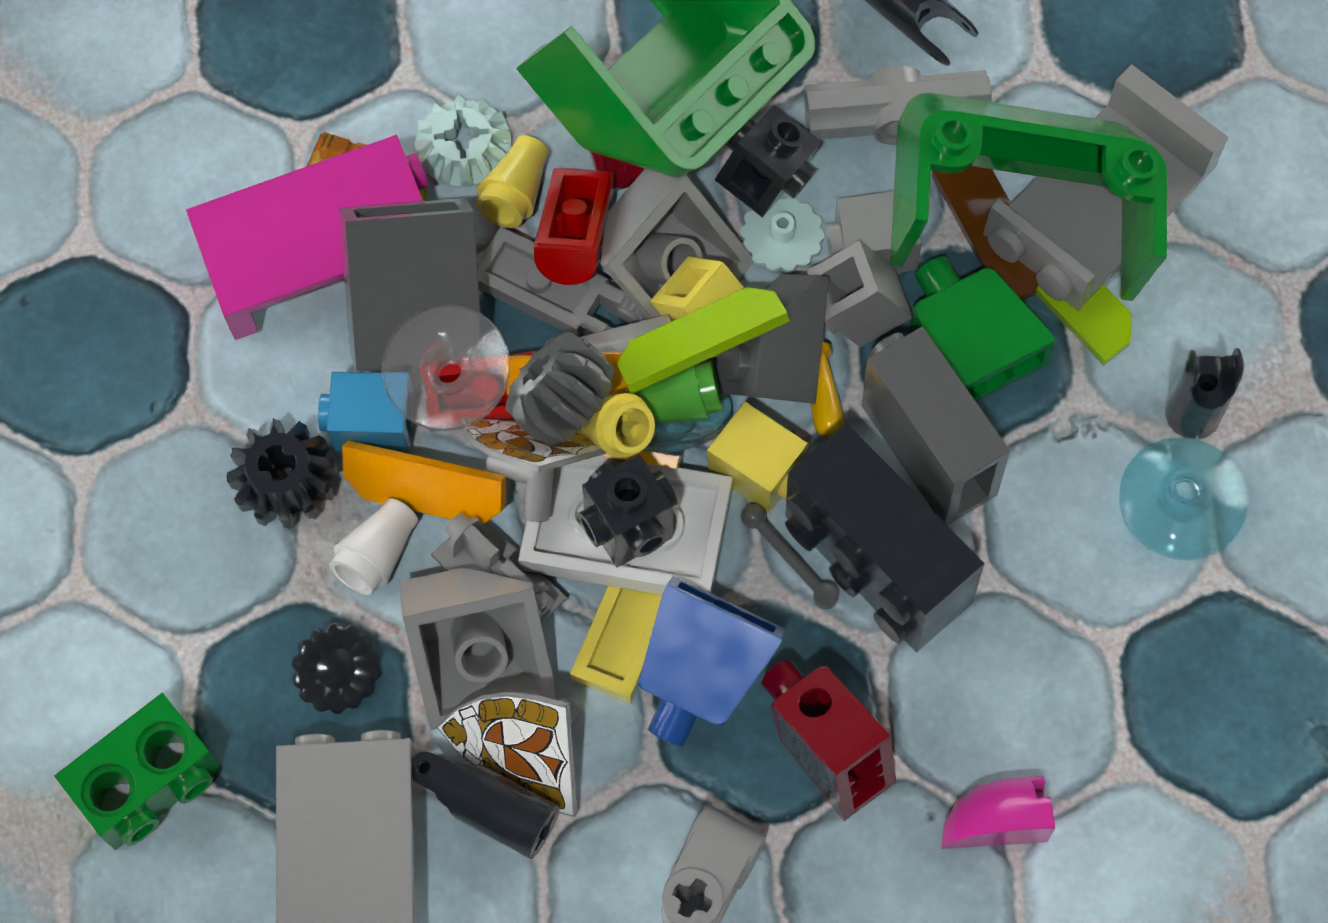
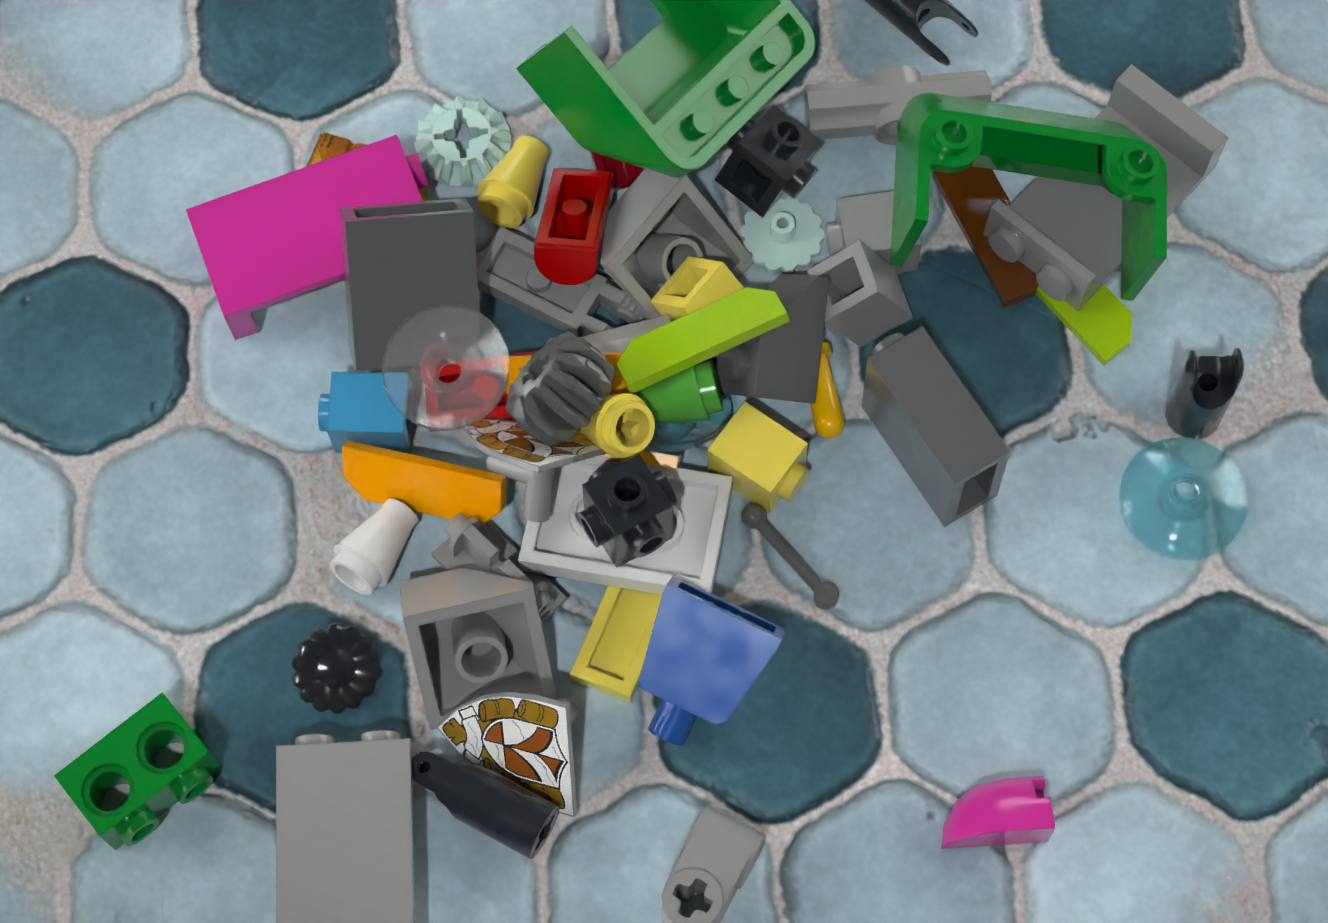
(273, 452): black gear -> none
(830, 736): dark red torso -> none
(880, 539): black piece -> none
(980, 327): green torso -> none

